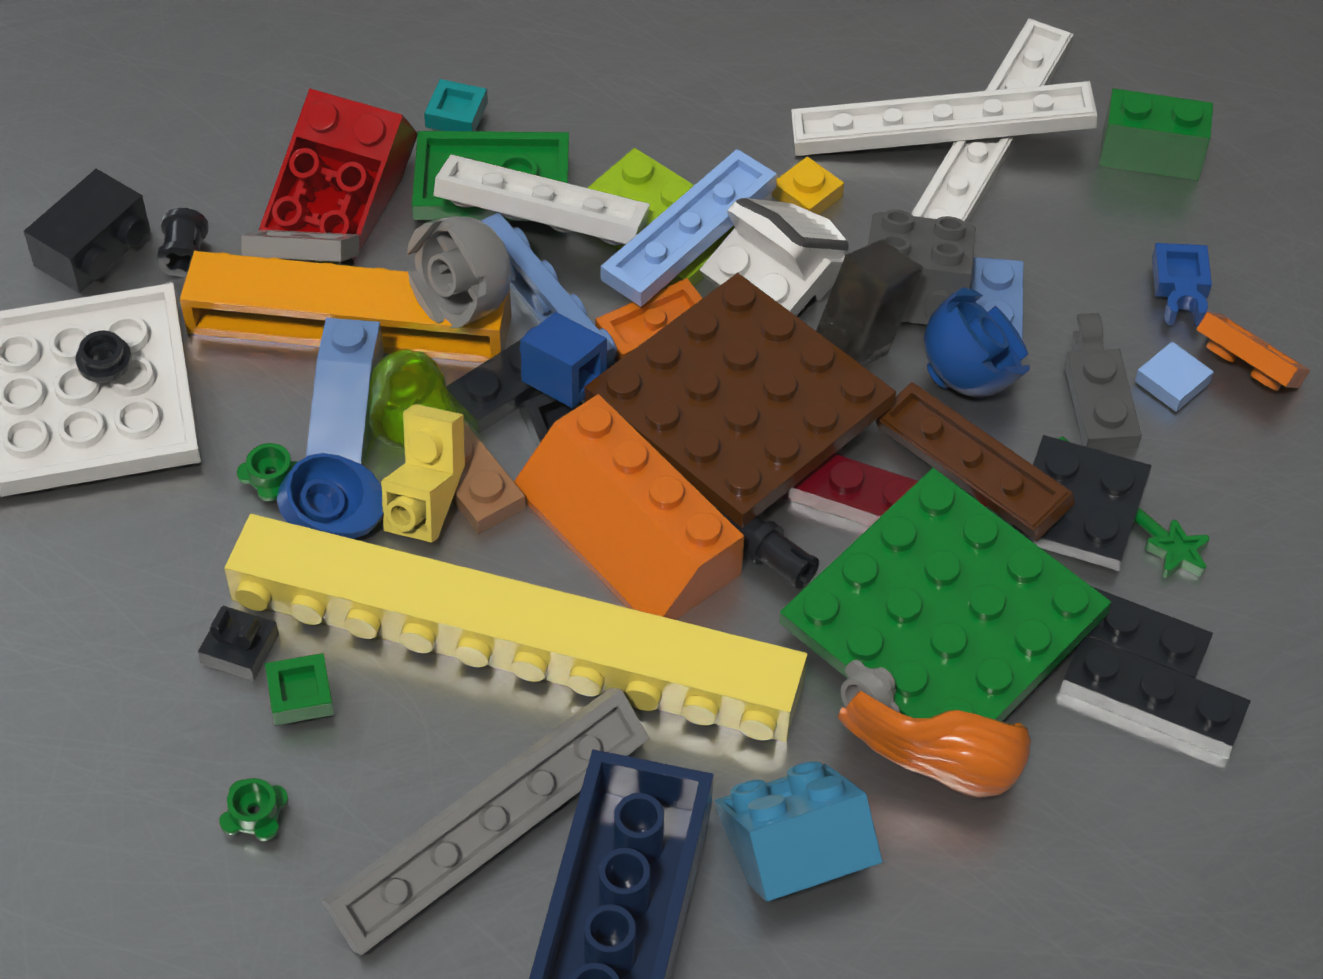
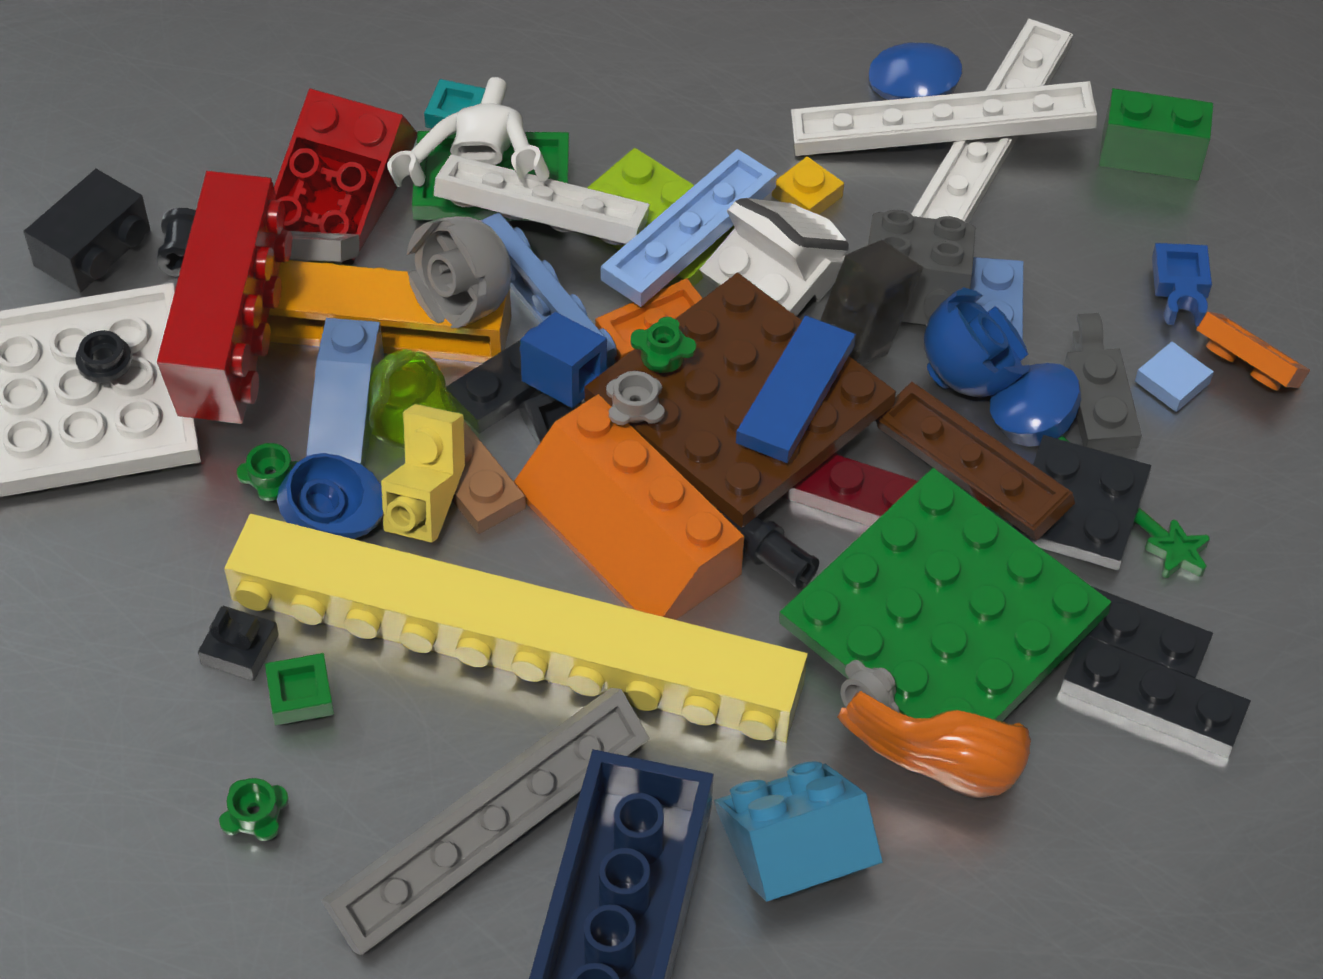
(225, 298): none -> red brick
(481, 135): none -> white piece
(635, 398): none -> light grey plate
(663, 345): none -> green plate
(795, 389): none -> blue tile
(915, 71): none -> blue hat
(1037, 404): none -> blue hat

